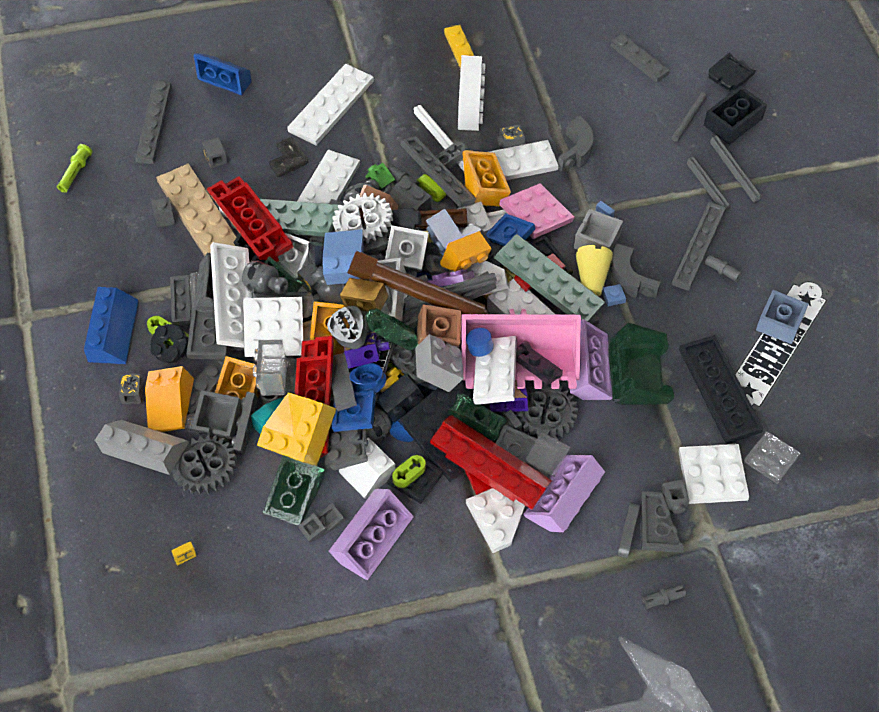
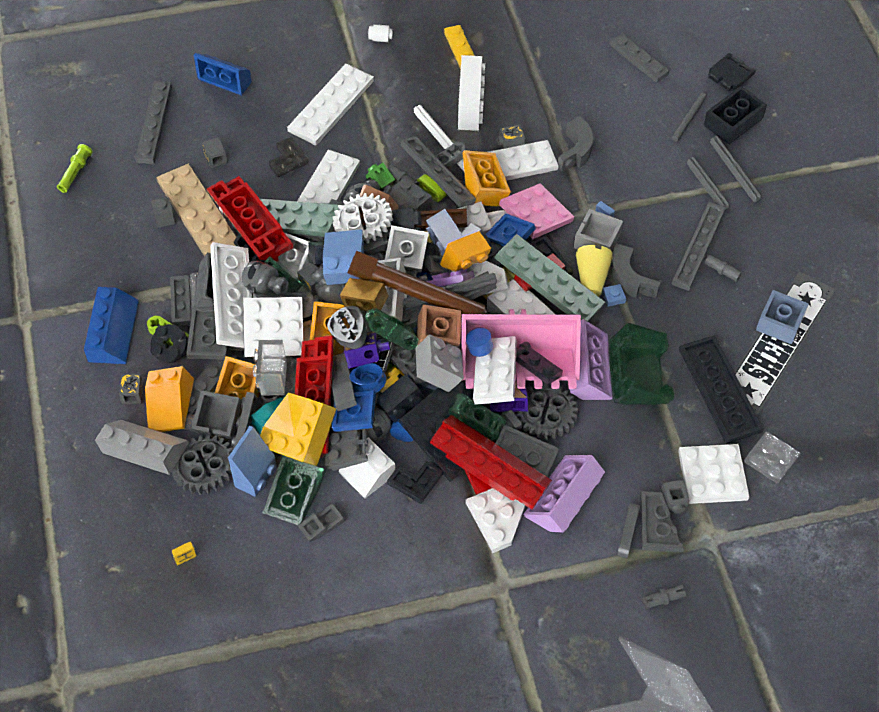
(251, 463): none -> medium blue slope
(371, 533): lavender slope -> none
(380, 33): none -> white brick
(411, 473): lime beam -> none
(547, 454): clear piece -> none

